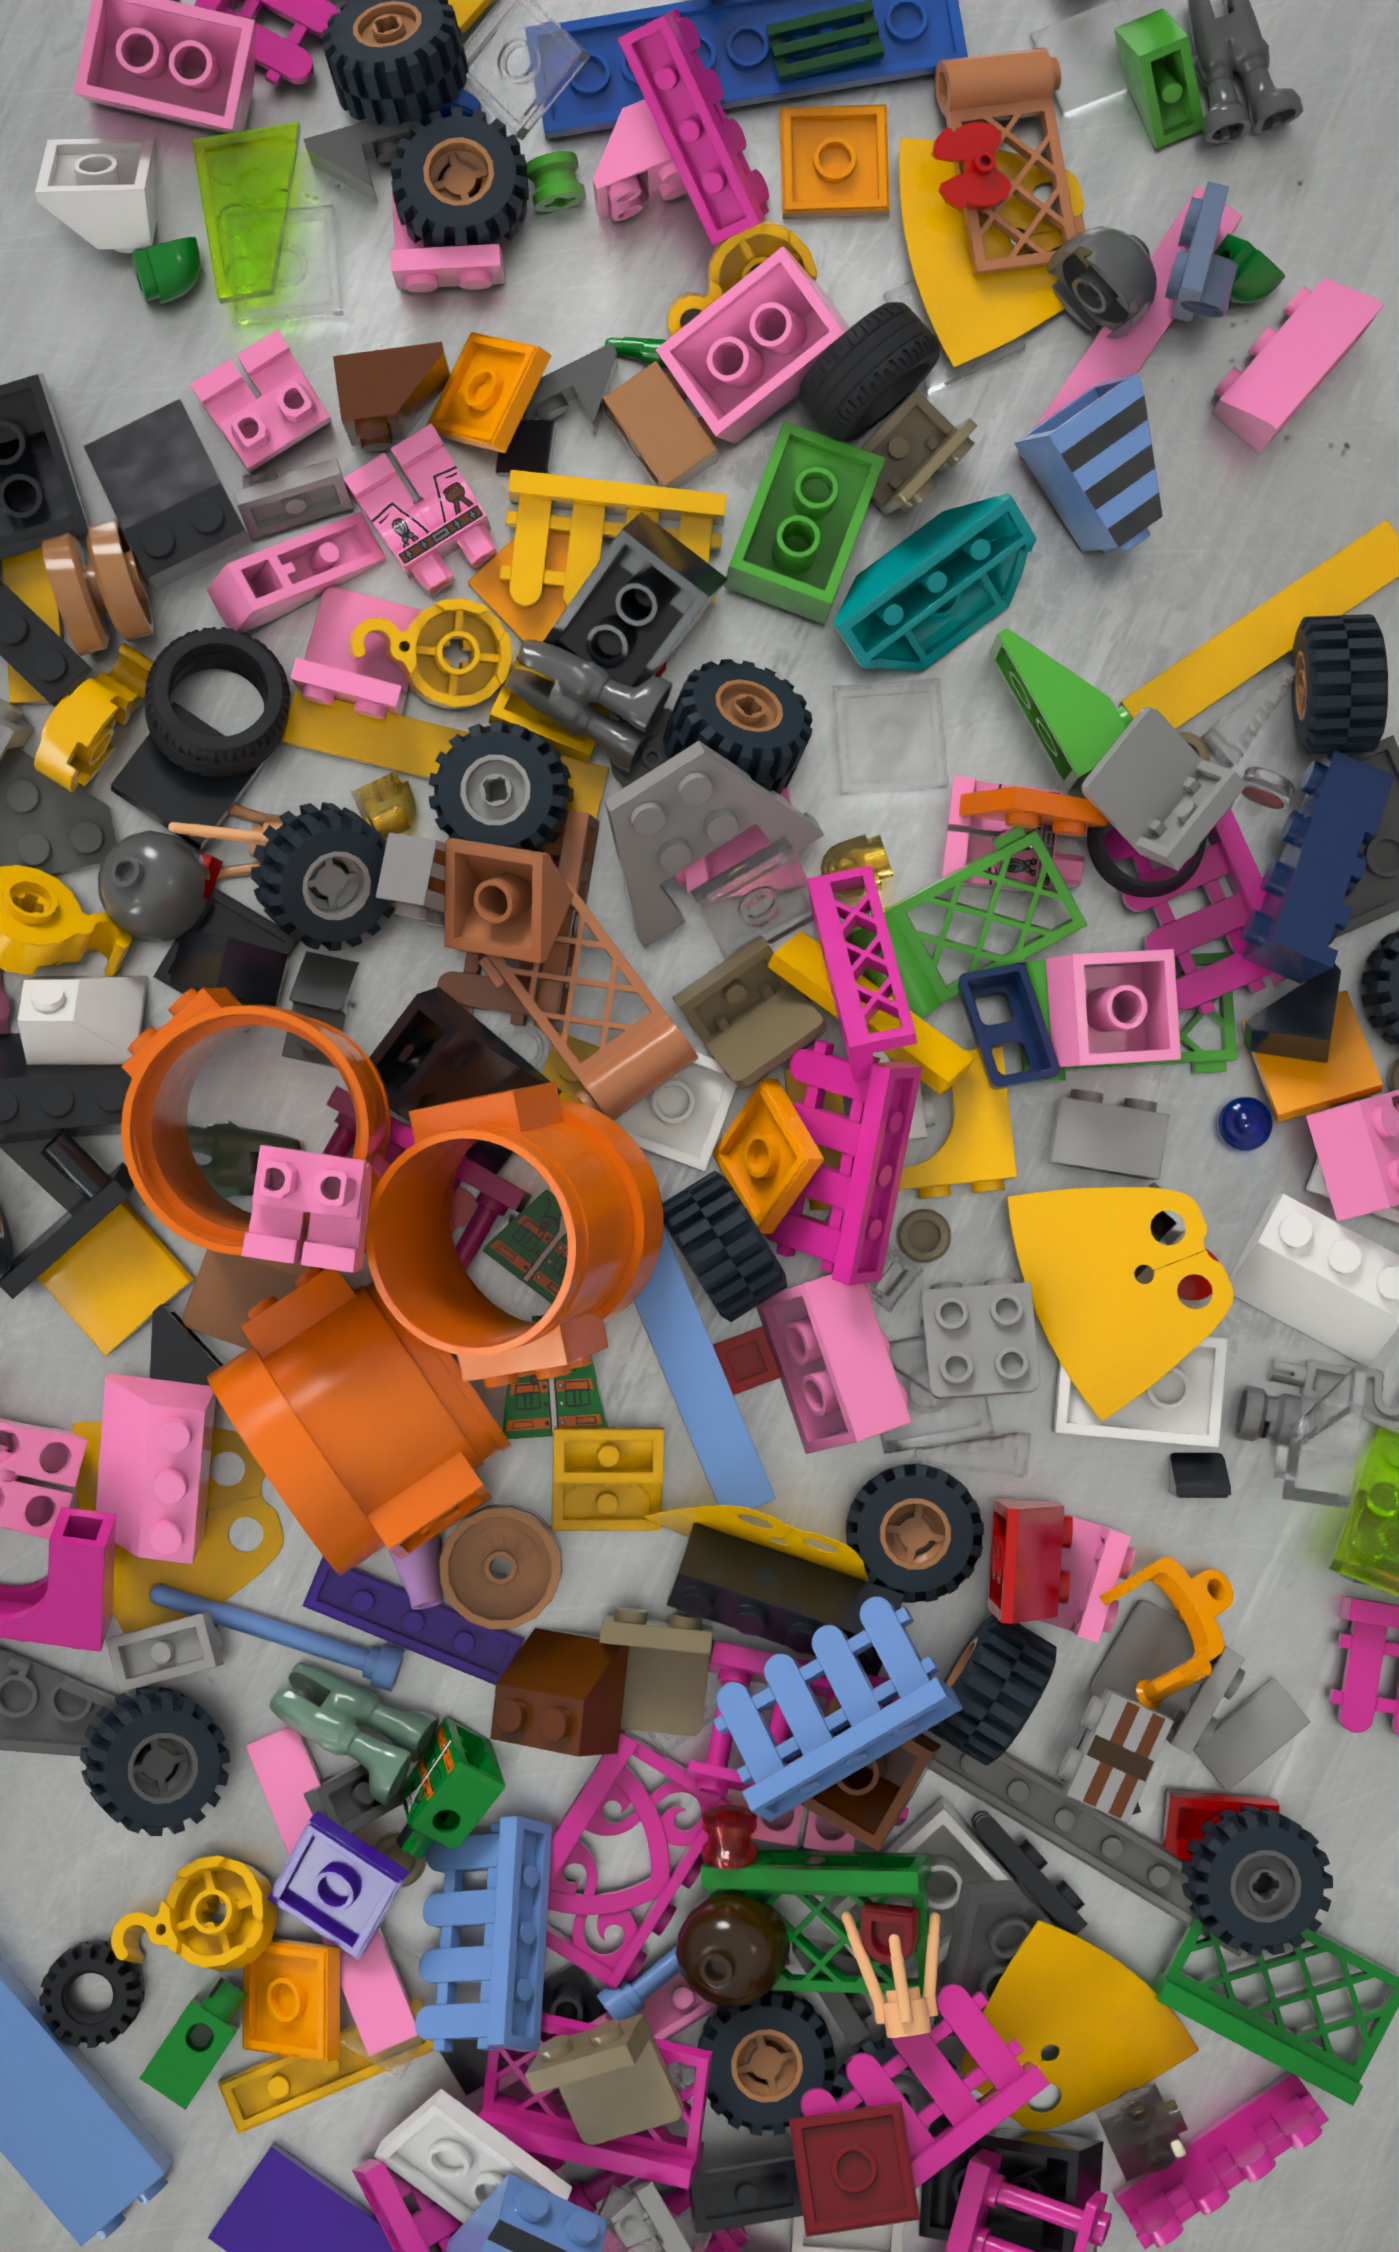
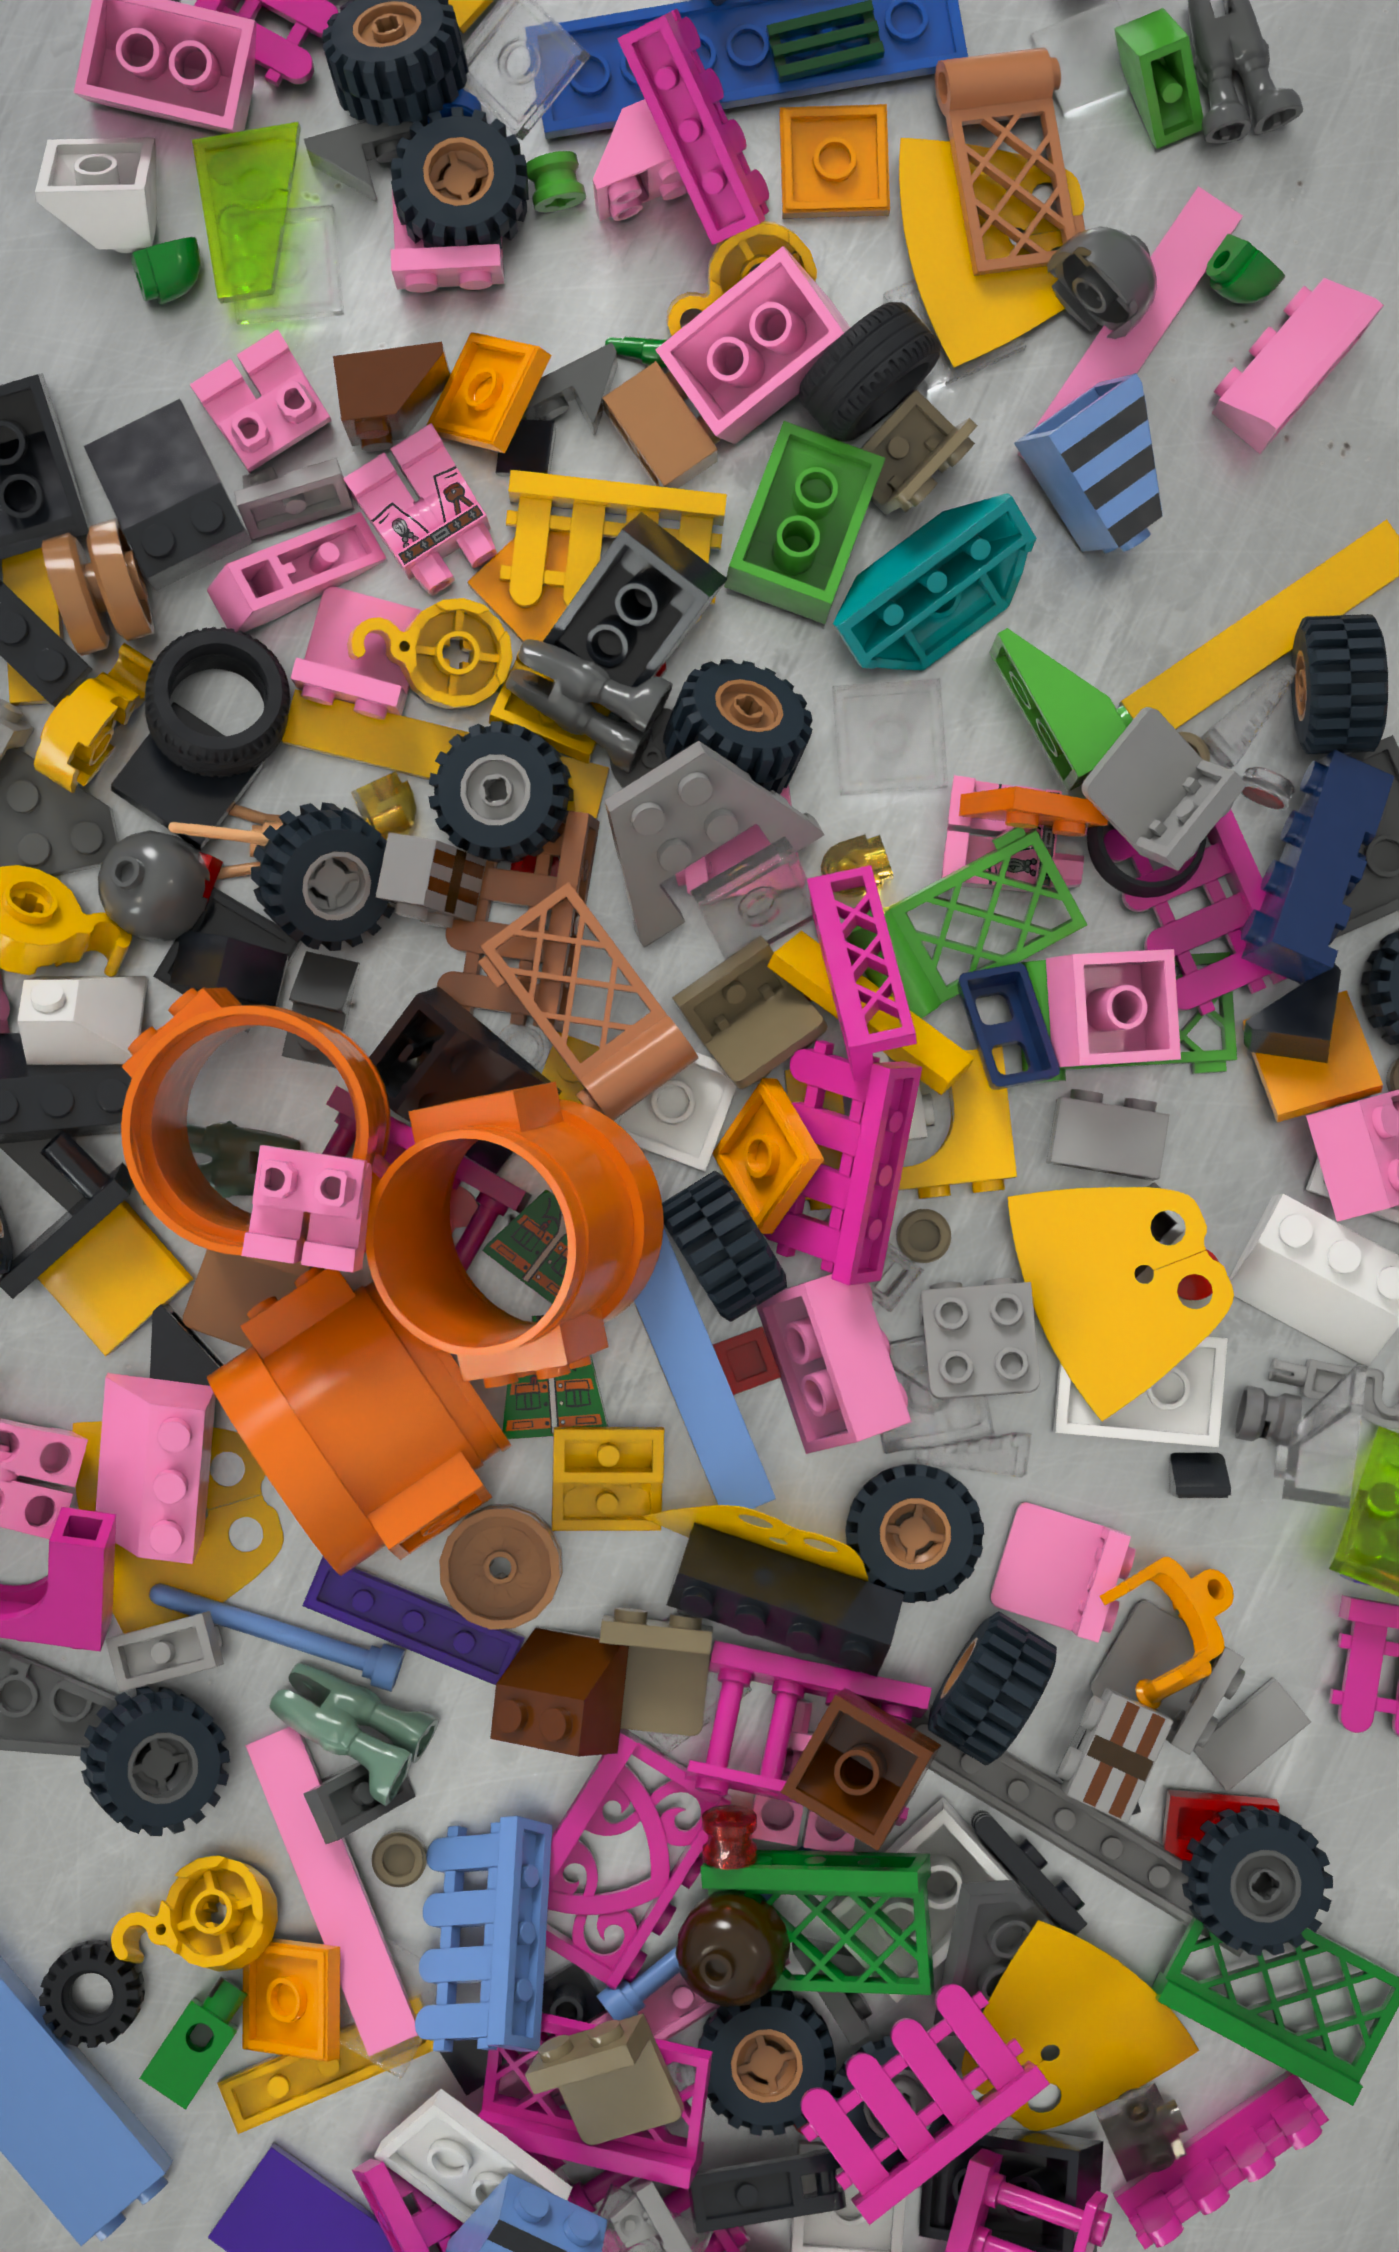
(338, 1885): tile -> none
(422, 1574): lavender cone -> none
(449, 1789): green torso -> none
(502, 900): nougat slope -> none
(854, 2169): dark red tile -> none
(872, 1729): medium blue fence -> none
(882, 1921): dark red tile -> none
(905, 2009): light nougat plant -> none
(981, 183): red piece -> none
(1027, 1560): red slope -> none
(1201, 280): sand blue plate -> none
(1244, 1123): clear blue plate -> none

